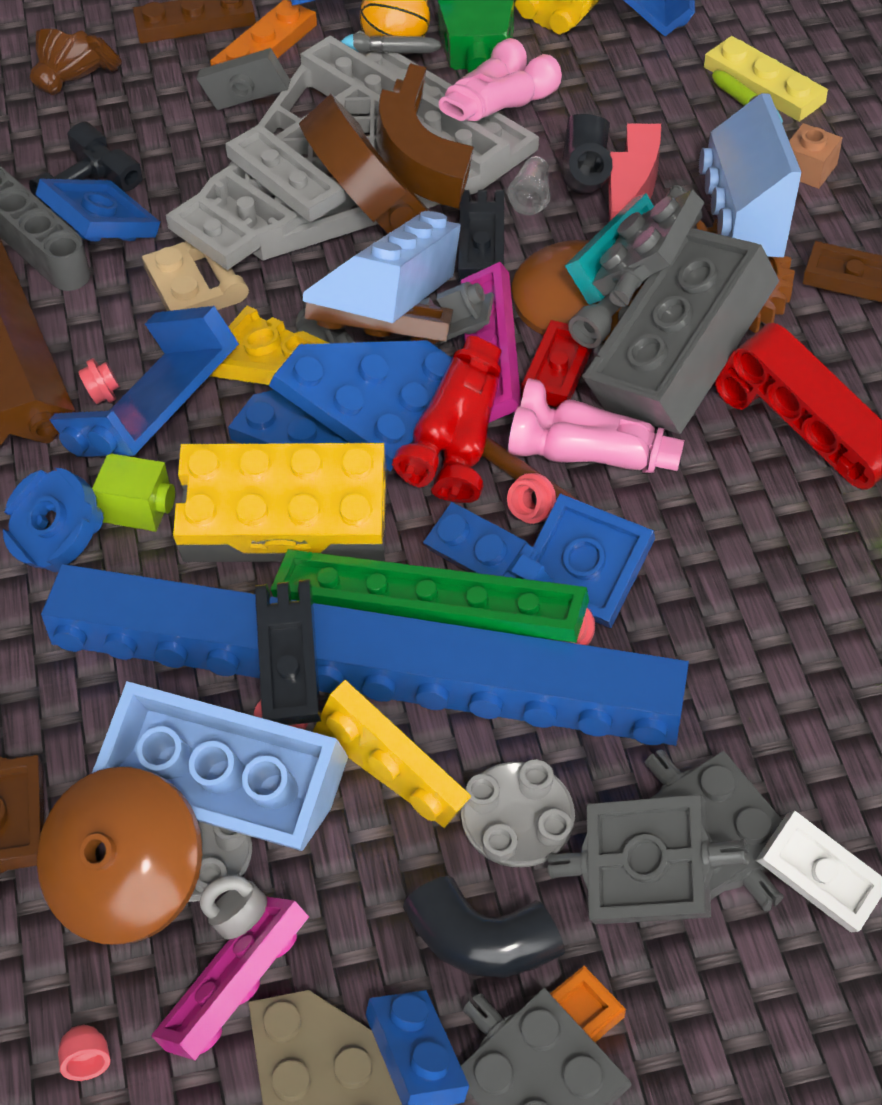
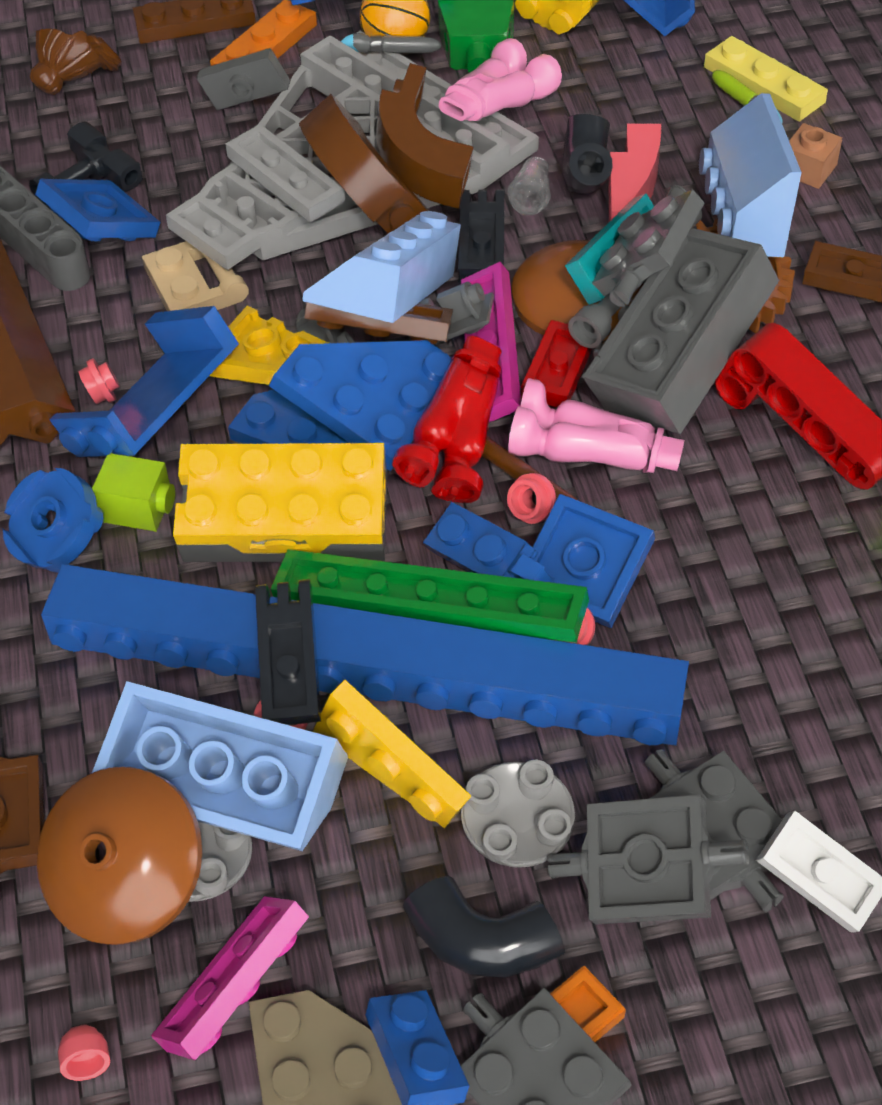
(237, 909): light grey tile -> none

